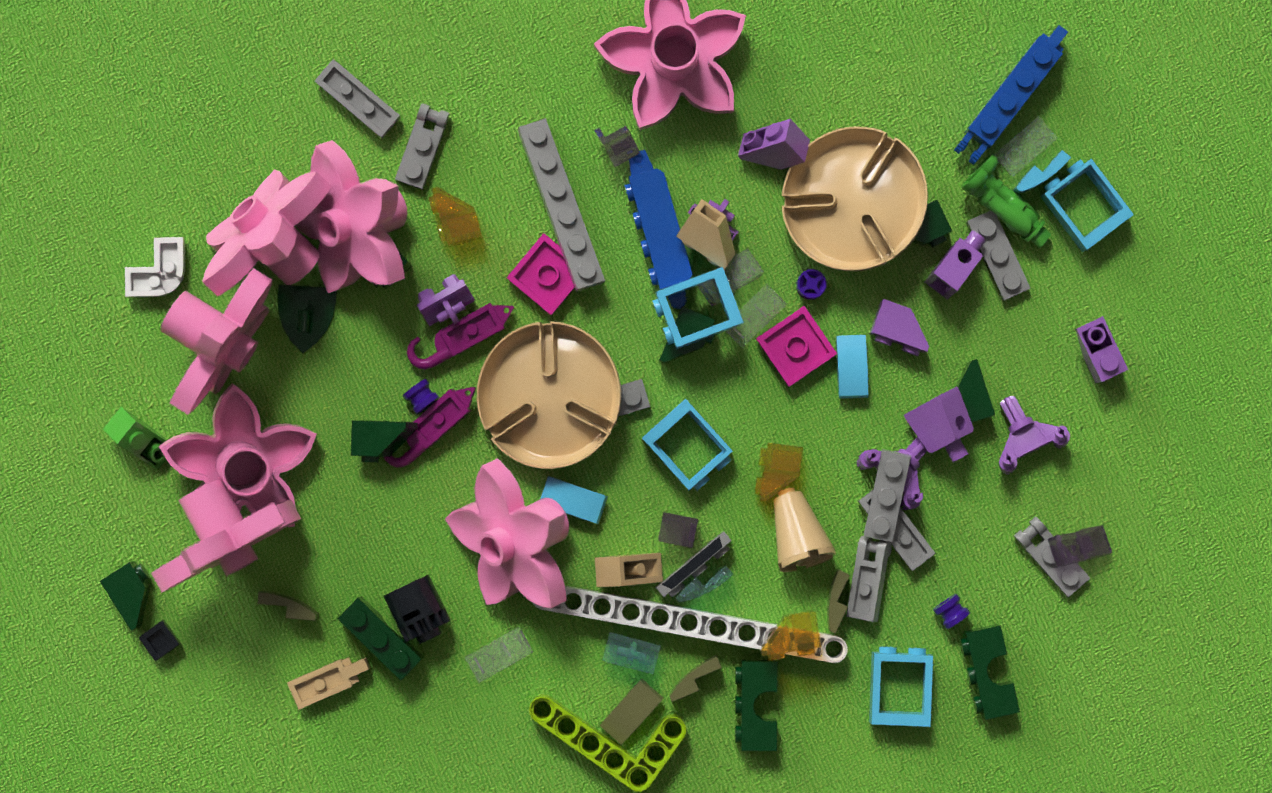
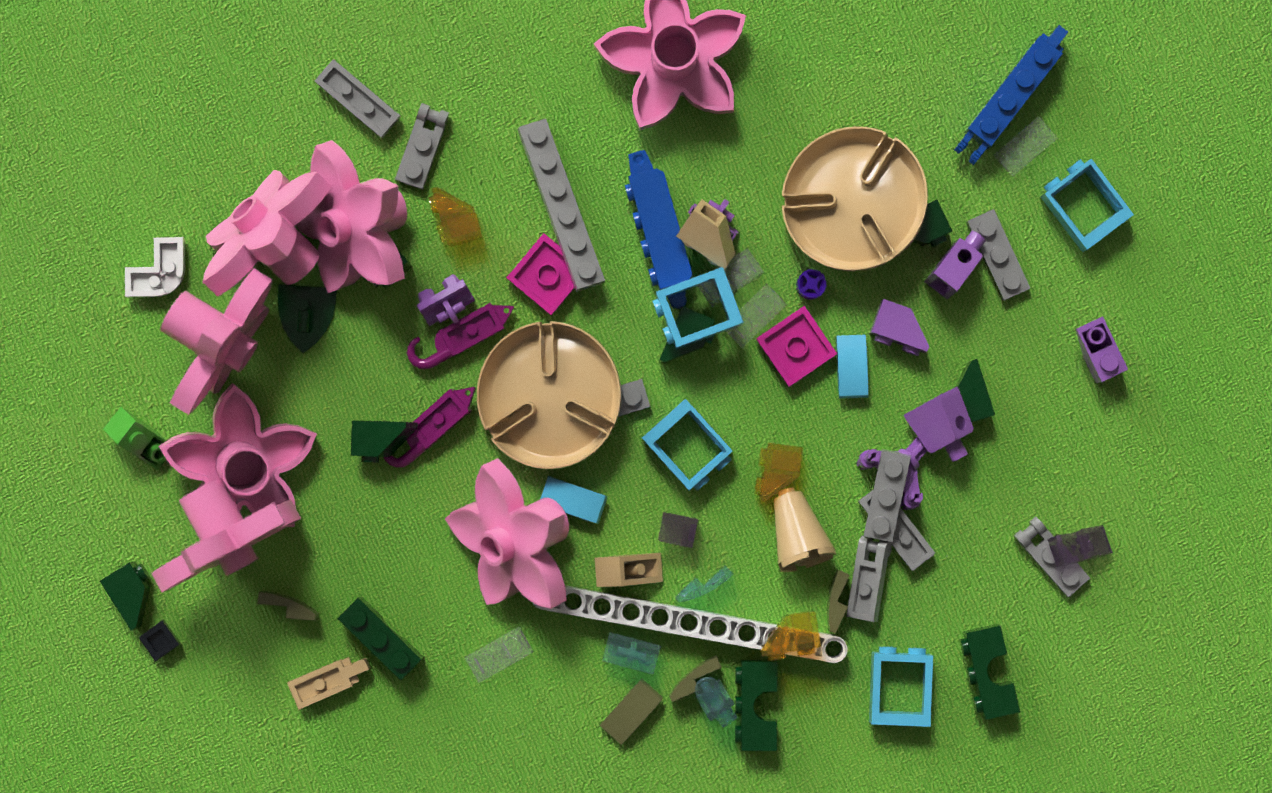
(417, 610): black gear -> none
(421, 396): dark purple wheel -> none
(607, 746): lime beam -> none
(618, 145): panel -> none
(694, 565): plate -> none
(715, 700): none -> clear light blue hips
(775, 145): medium lavender slope -> none
(951, 611): dark purple wheel -> none
(1005, 203): bright green piece -> none
(1026, 435): medium lavender axle -> none
(1035, 176): medium azure slope -> none

